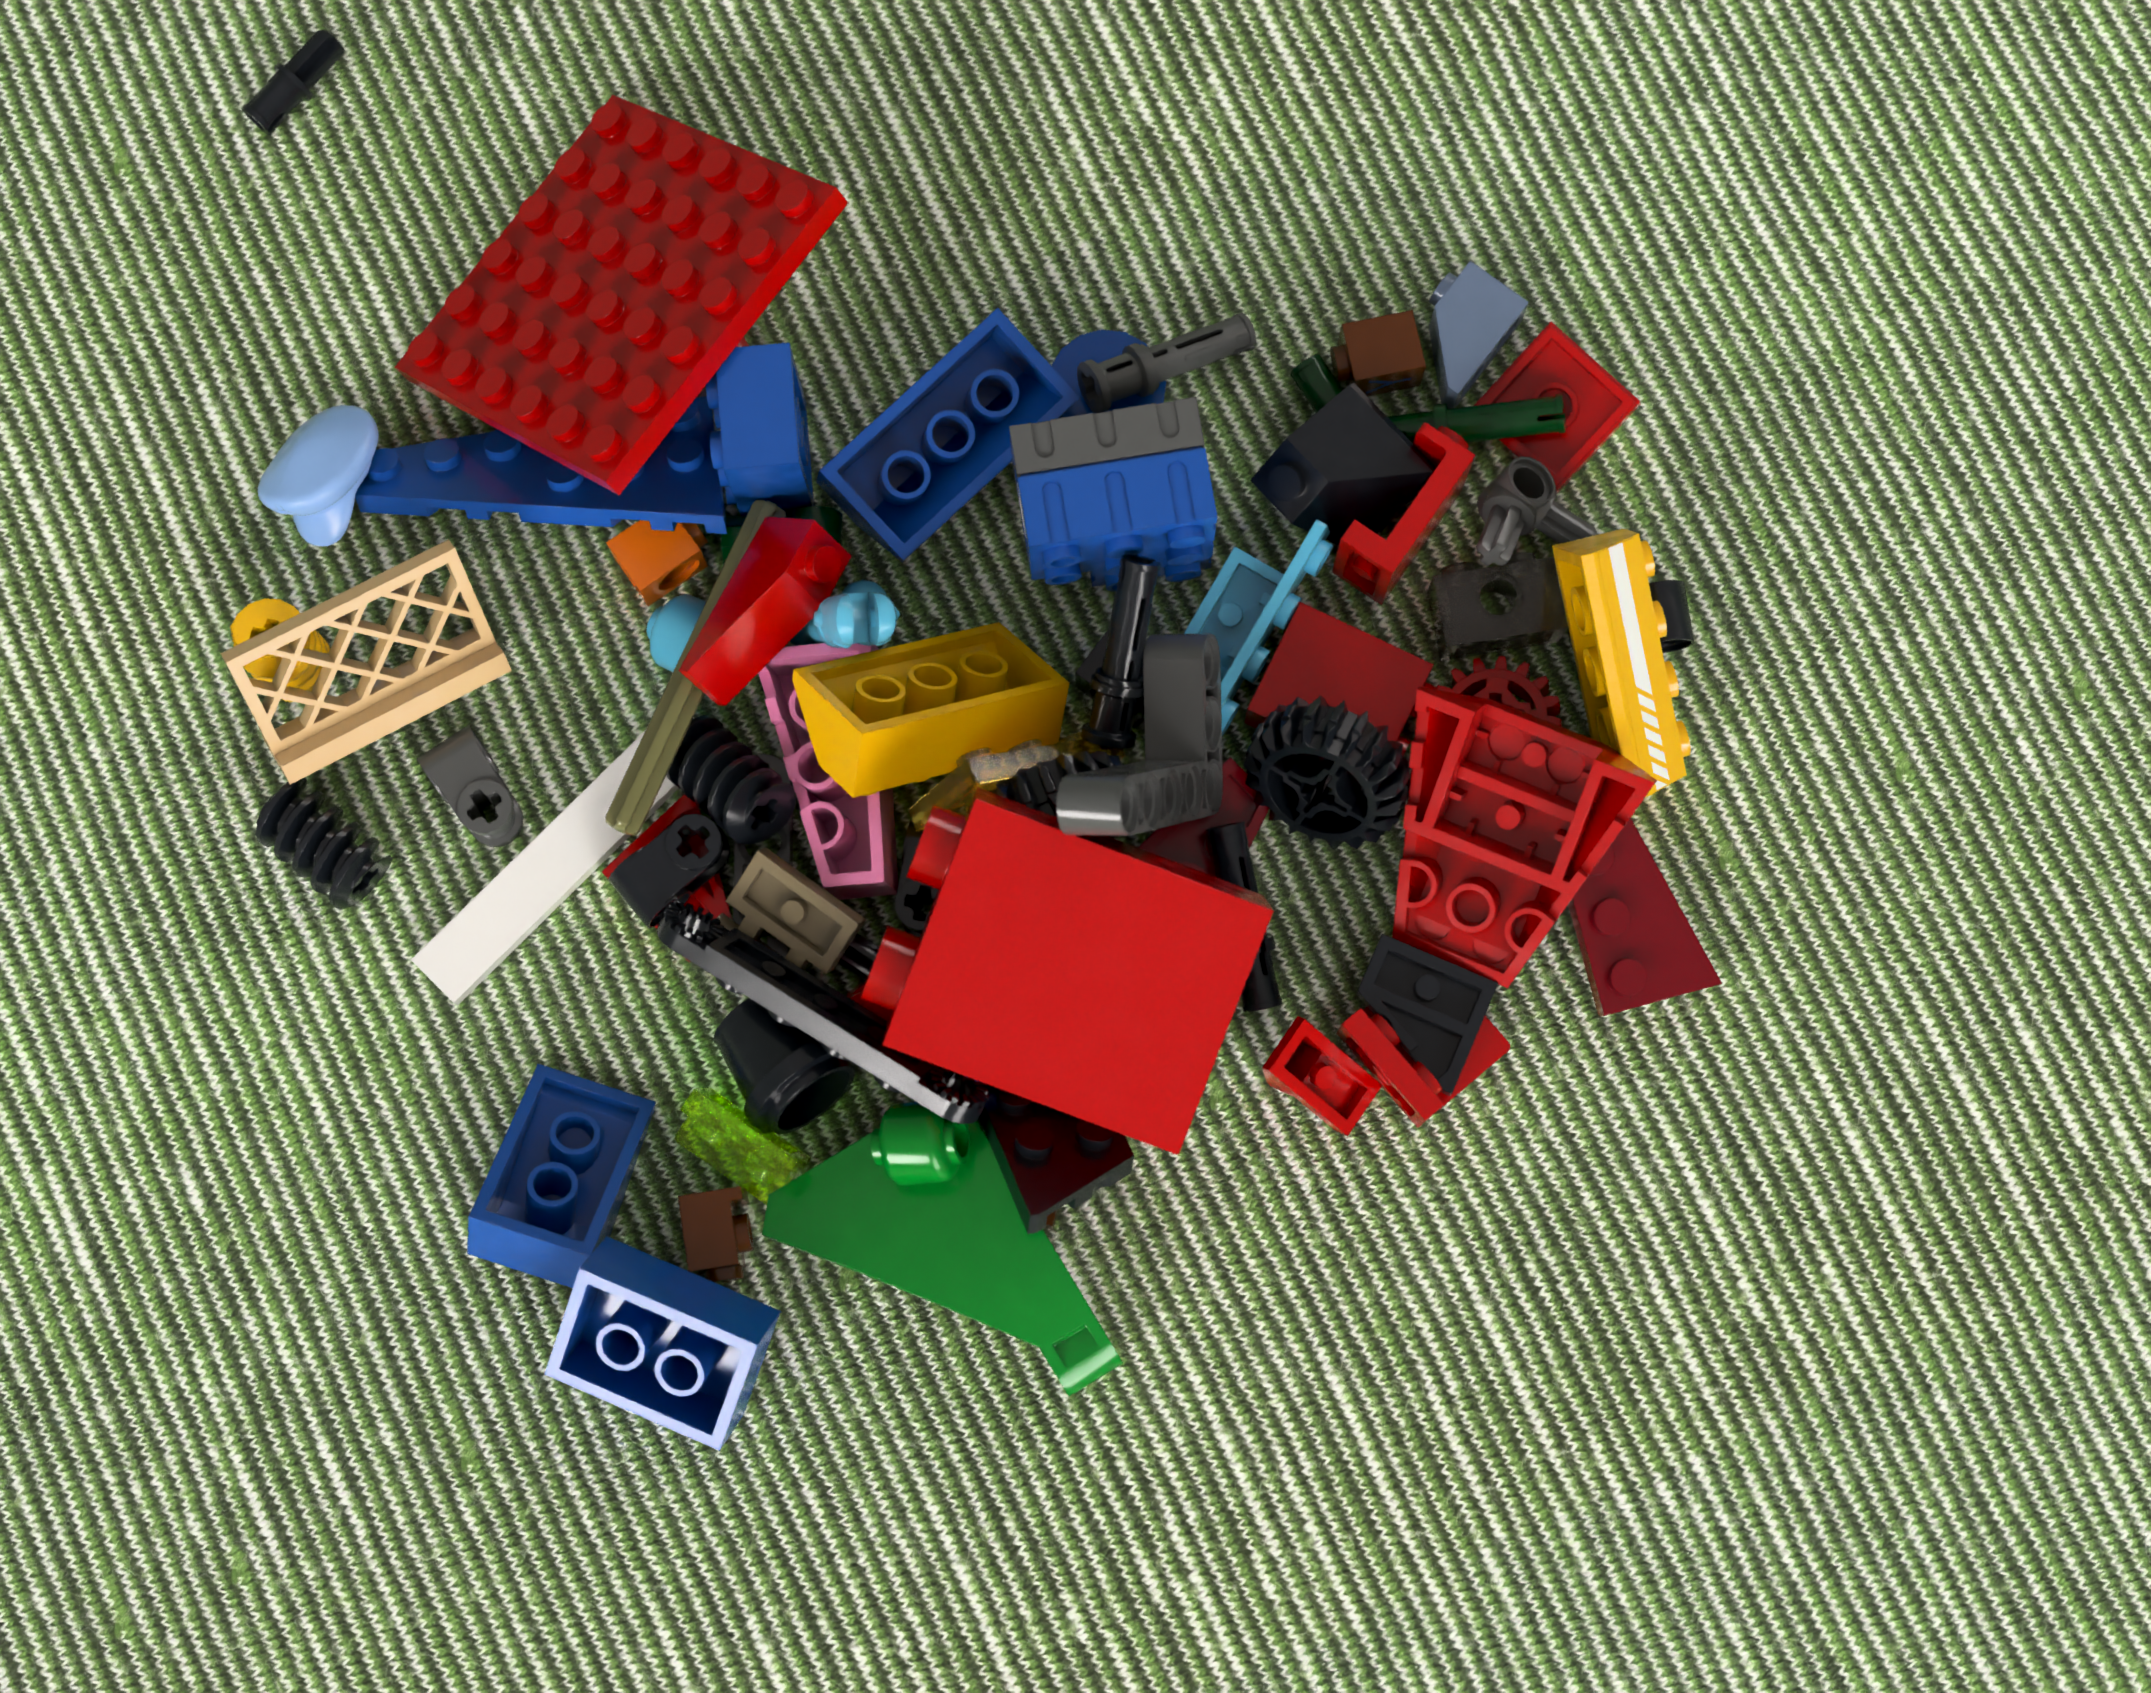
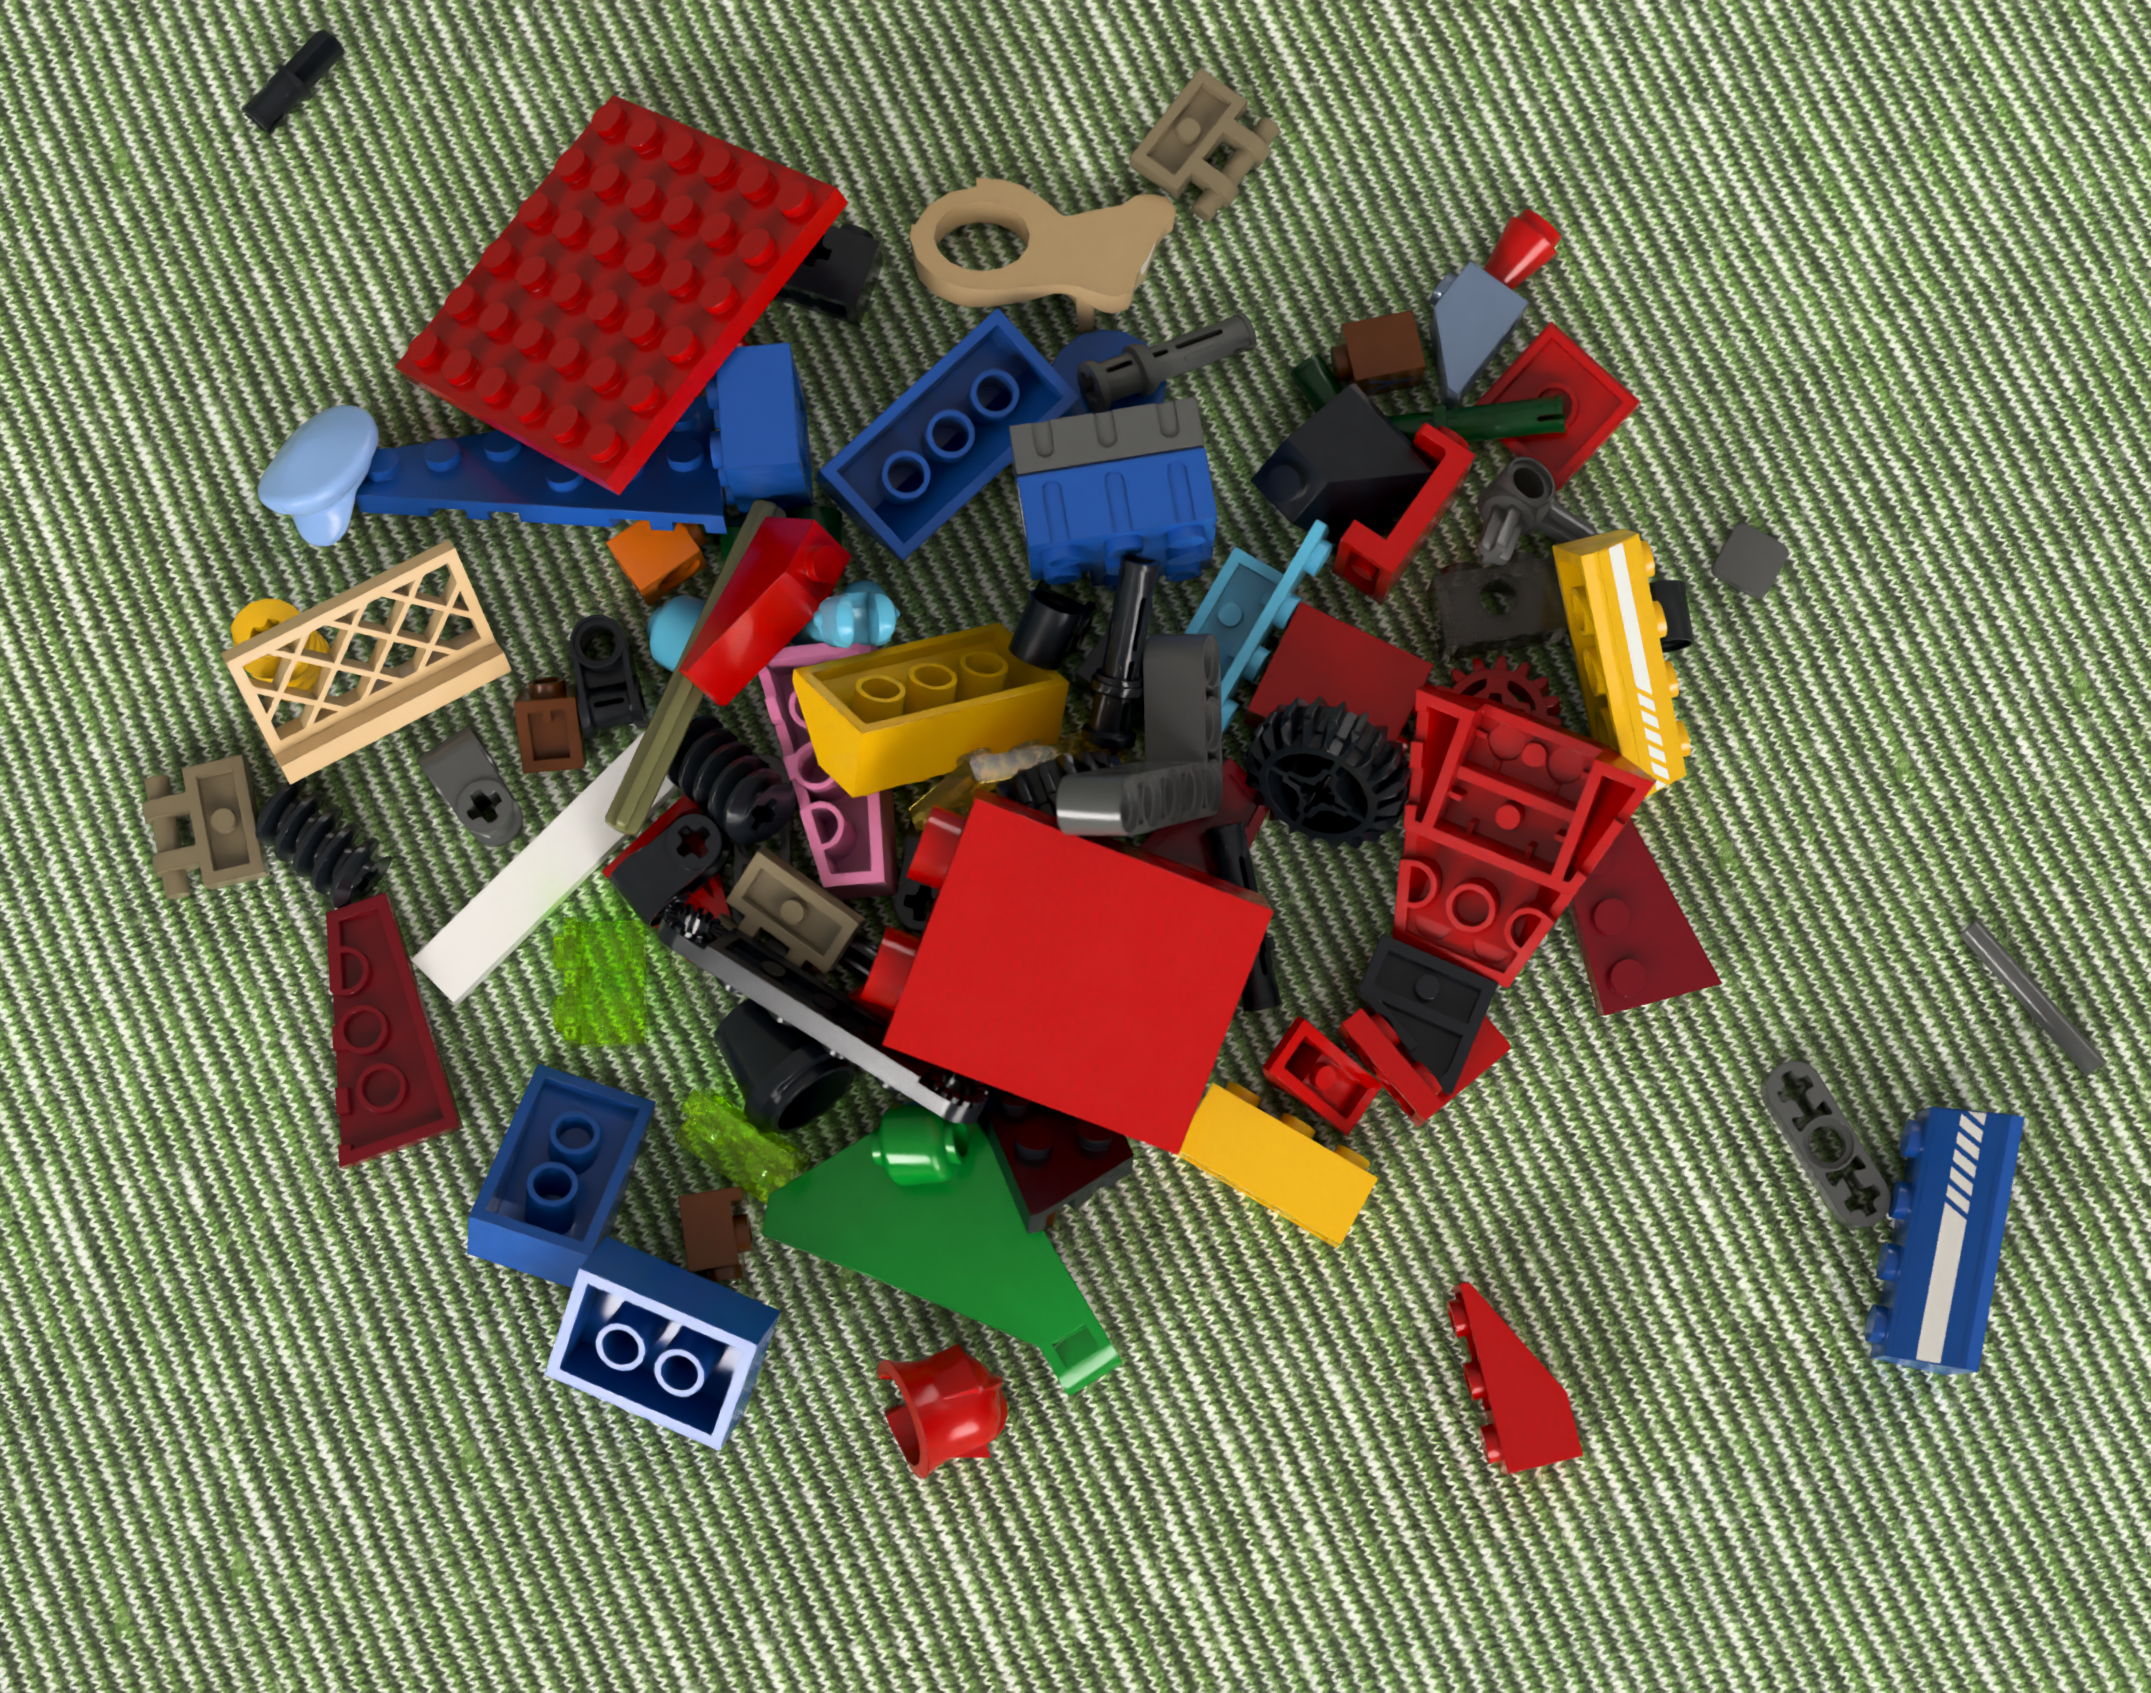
(223, 824): none -> dark tan plate
(386, 1052): none -> dark red wing
(549, 726): none -> reddish brown bracket
(602, 983): none -> clear neon green bracket
(608, 688): none -> black piece
(843, 281): none -> black brick
(949, 1408): none -> red helmet
(1051, 628): none -> black piece
(1087, 256): none -> tan animal
(1188, 136): none -> dark tan plate
(1278, 1162): none -> yellow brick
(1521, 1400): none -> red slope
(1522, 248): none -> red cone
(1750, 561): none -> dark grey piece
(1852, 1149): none -> dark grey beam
(1944, 1239): none -> blue slope
(2032, 997): none -> dark grey bar

